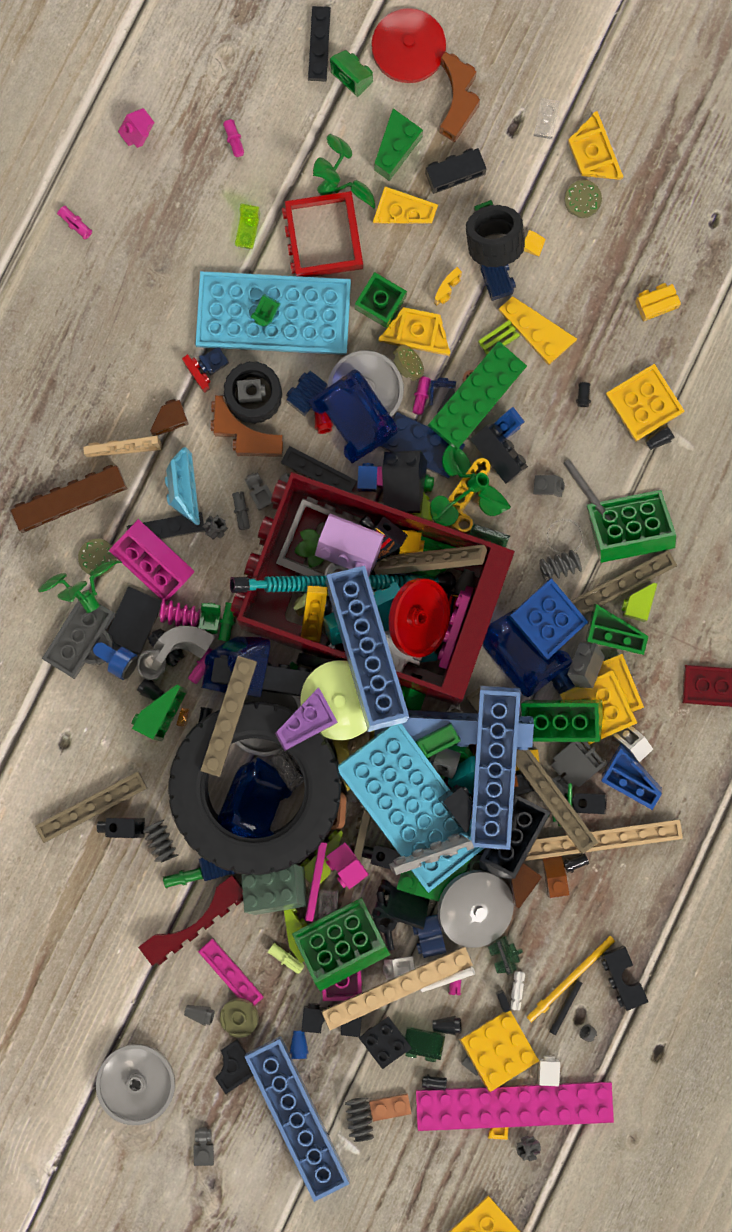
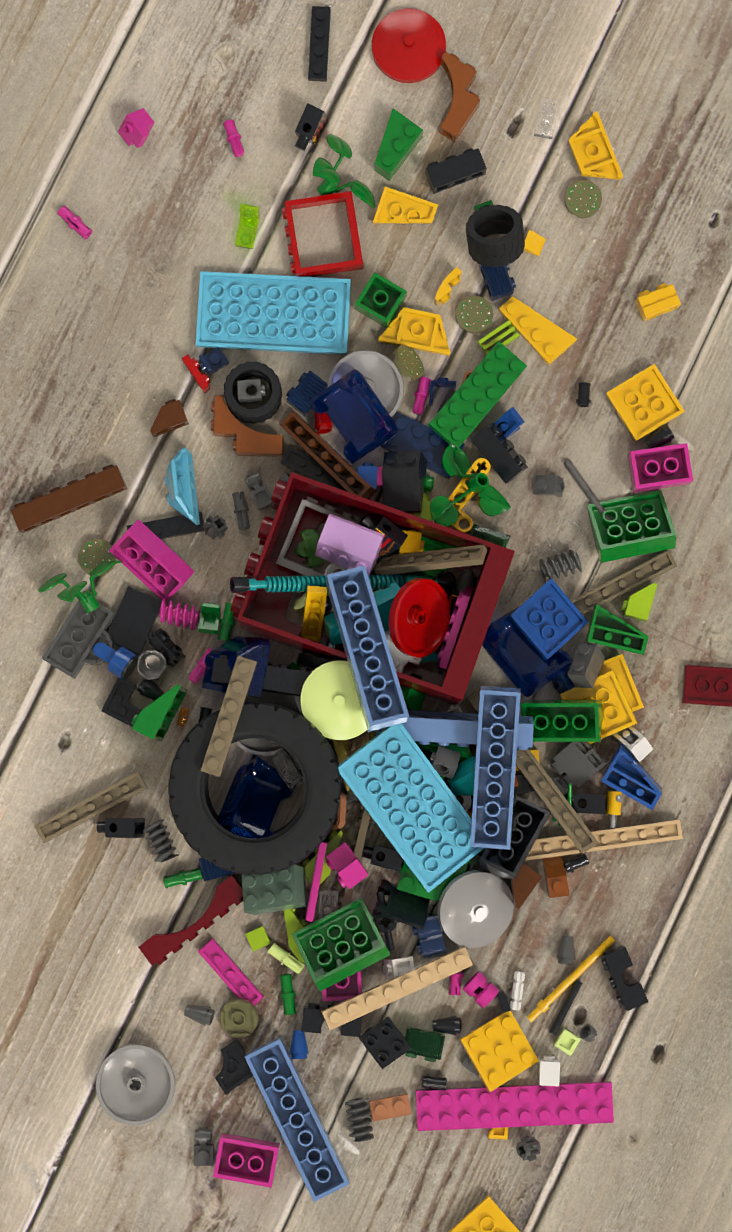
(117, 702): none -> black plate
(123, 447): tan wing -> none
(182, 637): light grey arch -> none
(246, 1160): none -> dark pink brick
(258, 938): none -> lime tile
(265, 311): green bracket -> none
(287, 994): none -> green pin
(307, 721): medium lavender wing -> none
(313, 119): none -> black torso
(327, 456): none -> reddish brown brick
(351, 72): green slope -> none
(431, 854): light grey wing -> none
(438, 740): green tile -> none
(455, 977): white bar -> none
(458, 805): black slope -> none
(474, 314): none -> olive tile
(487, 992): none -> dark pink wheel
(508, 954): clear green hips -> none
(566, 951): none -> dark grey cone
(567, 1042): none -> yellowish green tile
(614, 802): none -> yellow piece
(660, 467): none -> dark pink brick

